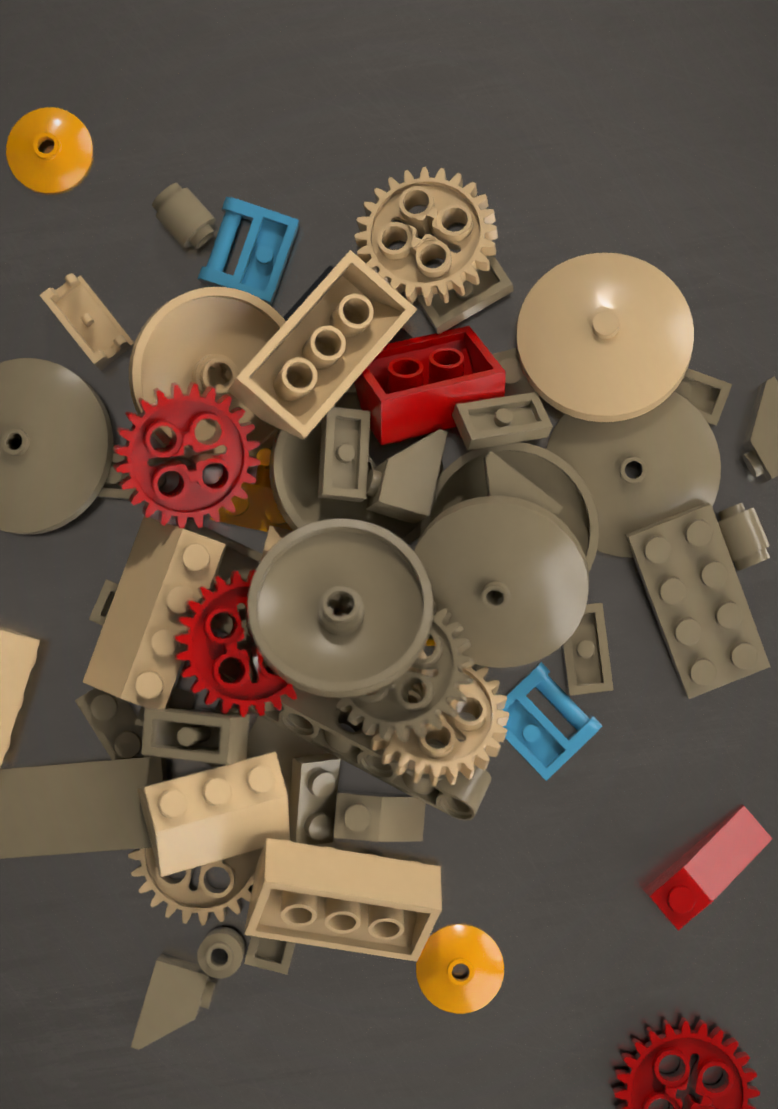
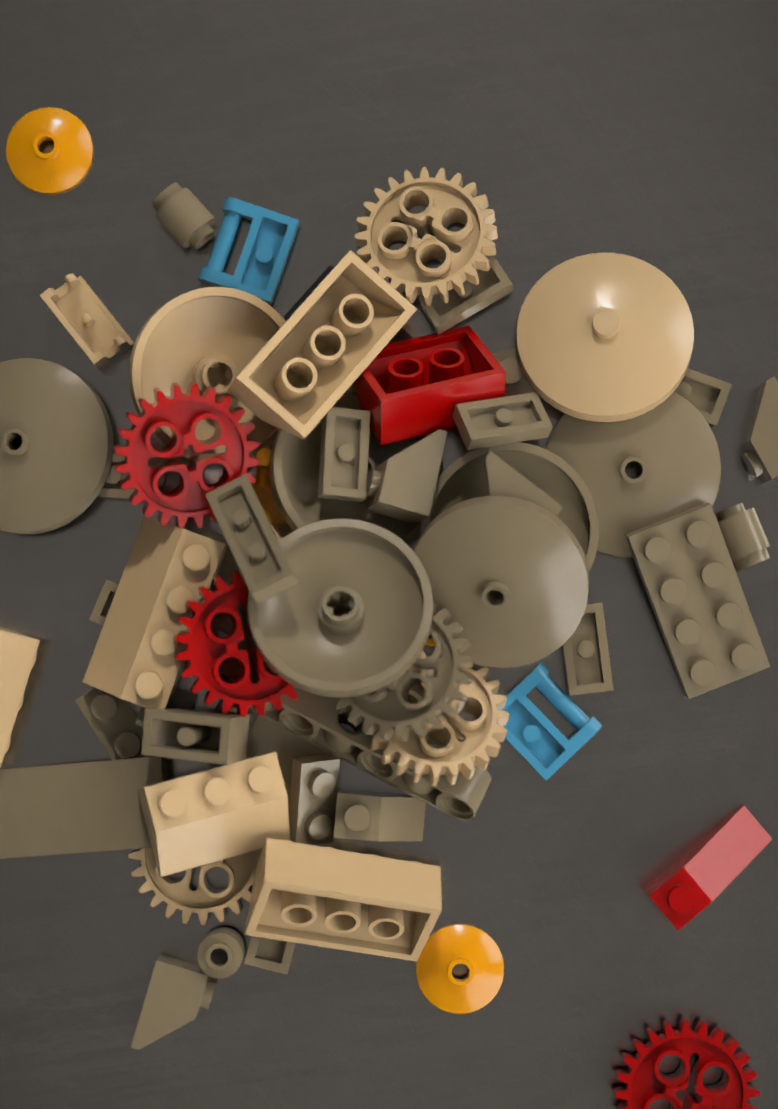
(251, 539): none -> dark tan plate

